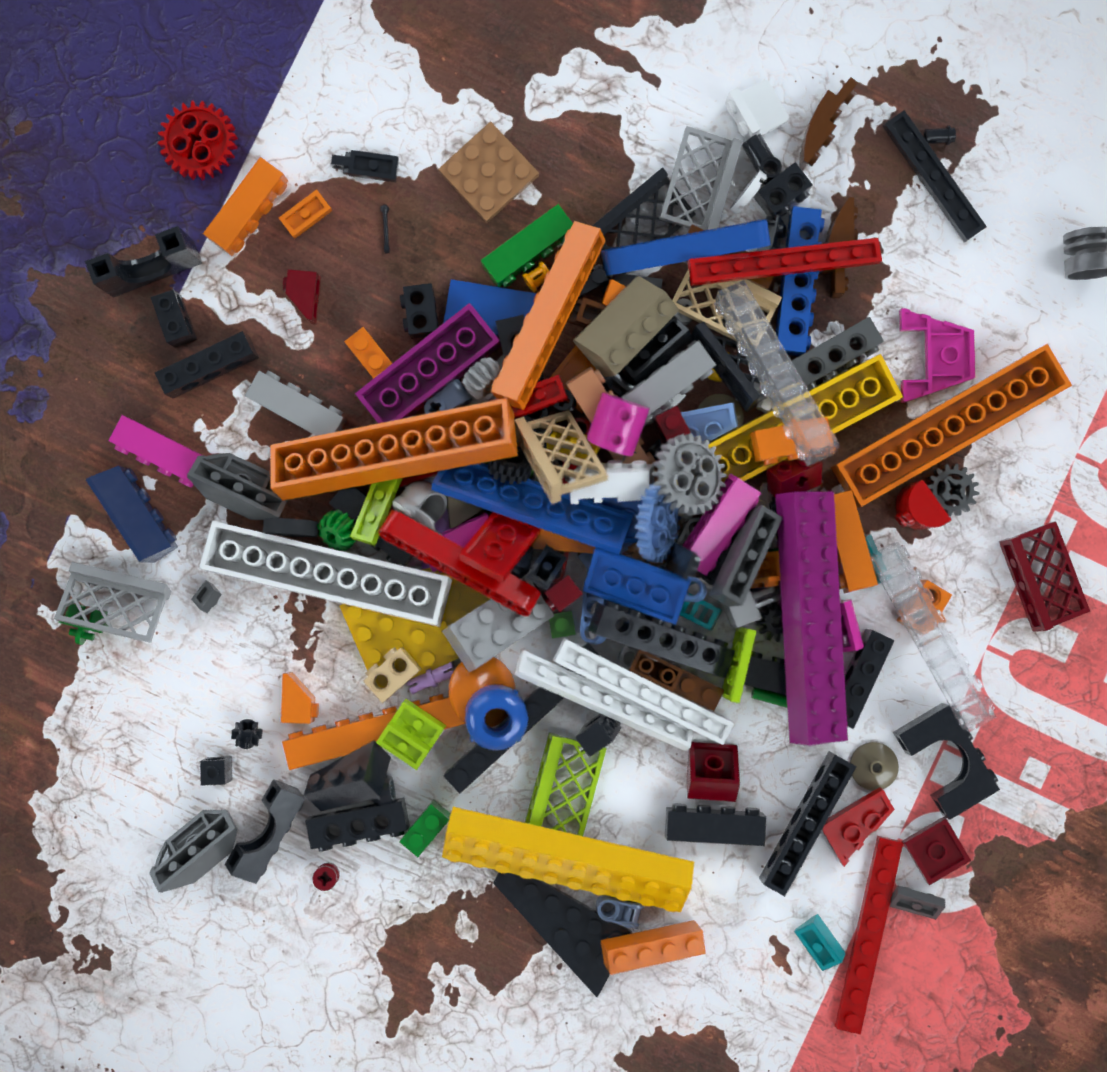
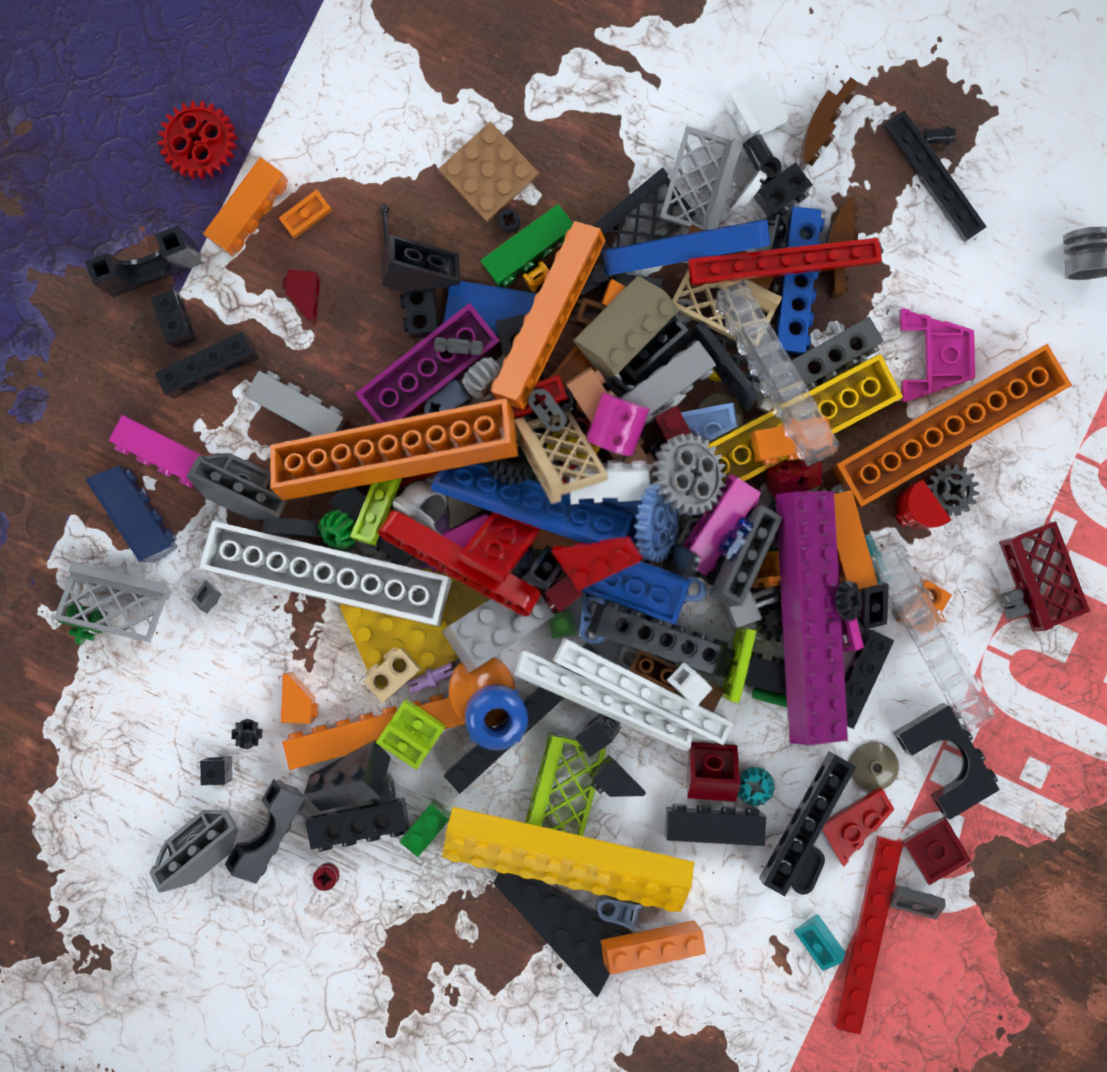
(367, 165): black hinge -> none
(368, 352): orange brick -> none
(418, 266): none -> black slope
(458, 346): none -> dark grey axle
(512, 228): none -> black bush
(552, 406): none -> dark grey beam
(596, 561): none -> red wing
(614, 780): none -> black slope
(689, 684): none -> white brick
(712, 620): teal slope -> none
(733, 541): none -> clear blue plate
(754, 775): none -> teal gear
(809, 872): none -> black tile
(849, 607): none -> black gear
(874, 606): none -> black slope
(1014, 604): none -> dark grey wheel

